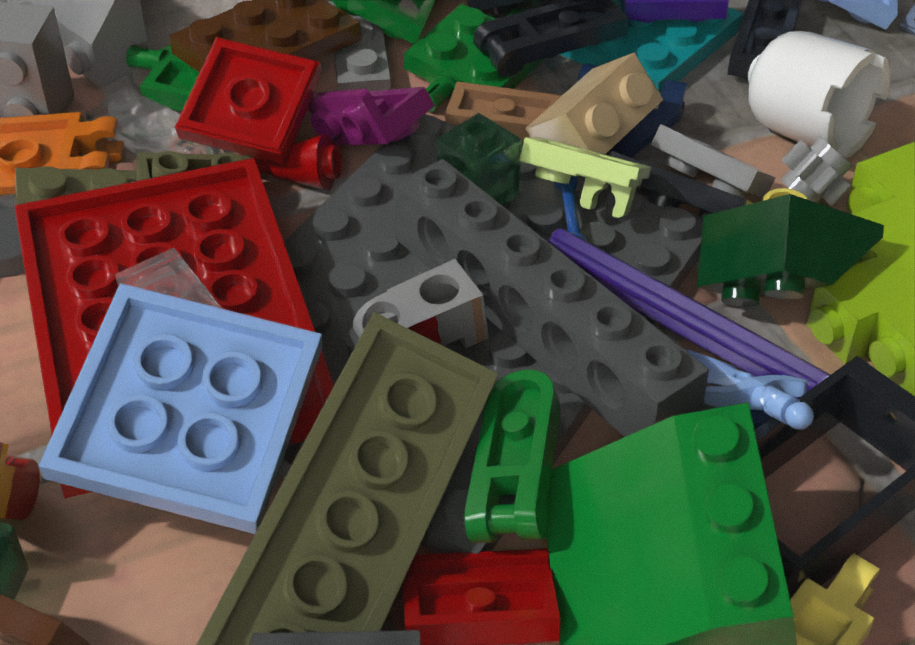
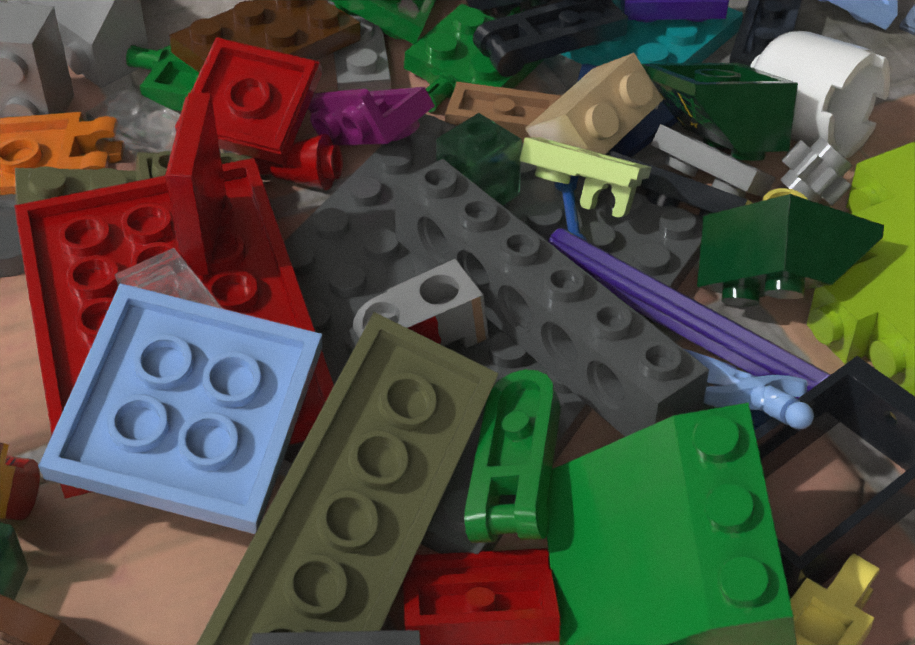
(196, 182): none -> red tile
(729, 105): none -> dark green slope

